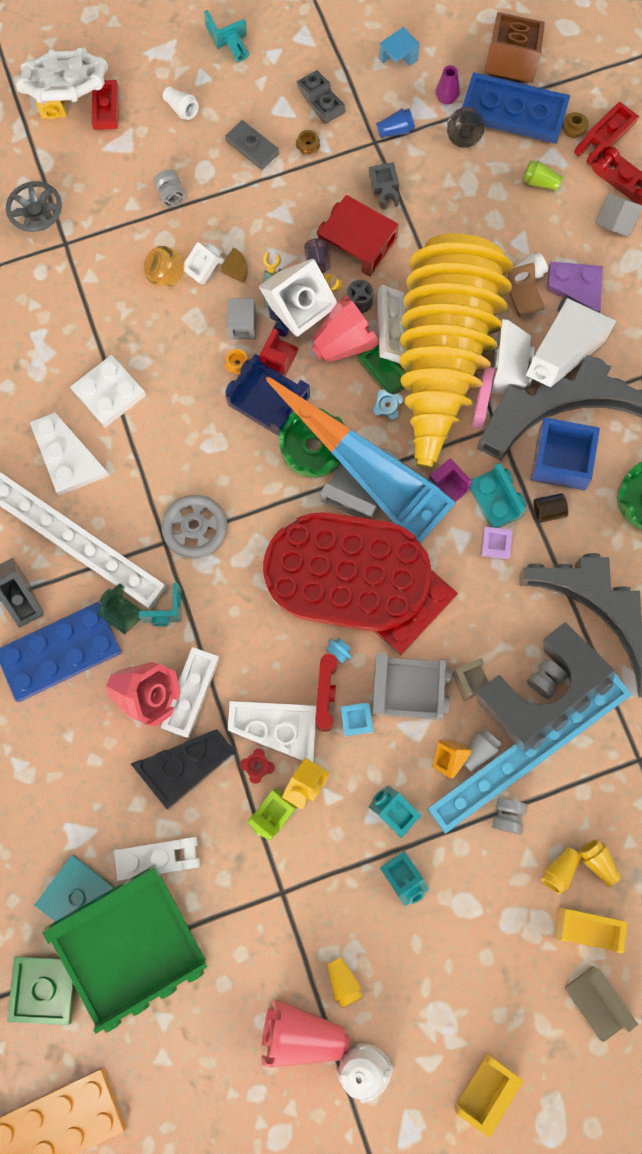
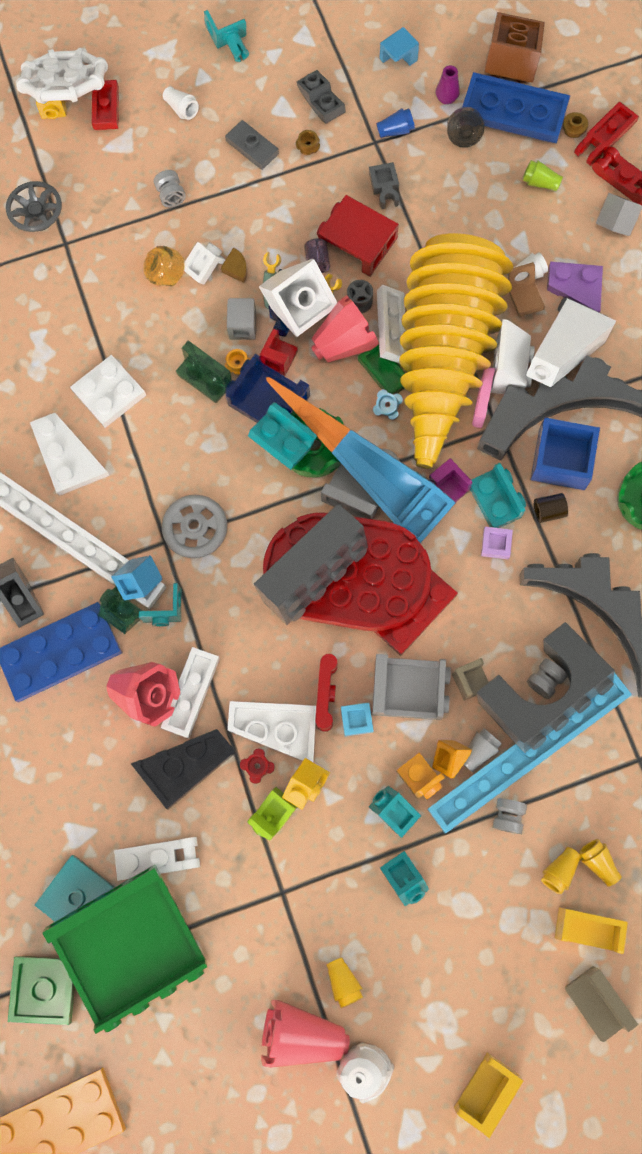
(137, 578): none -> dark azure panel
(203, 372): none -> clear green bracket
(283, 436): none -> teal bracket
(312, 564): none -> dark grey brick
(339, 649): medium azure plate -> none
(420, 777): none -> light orange bracket

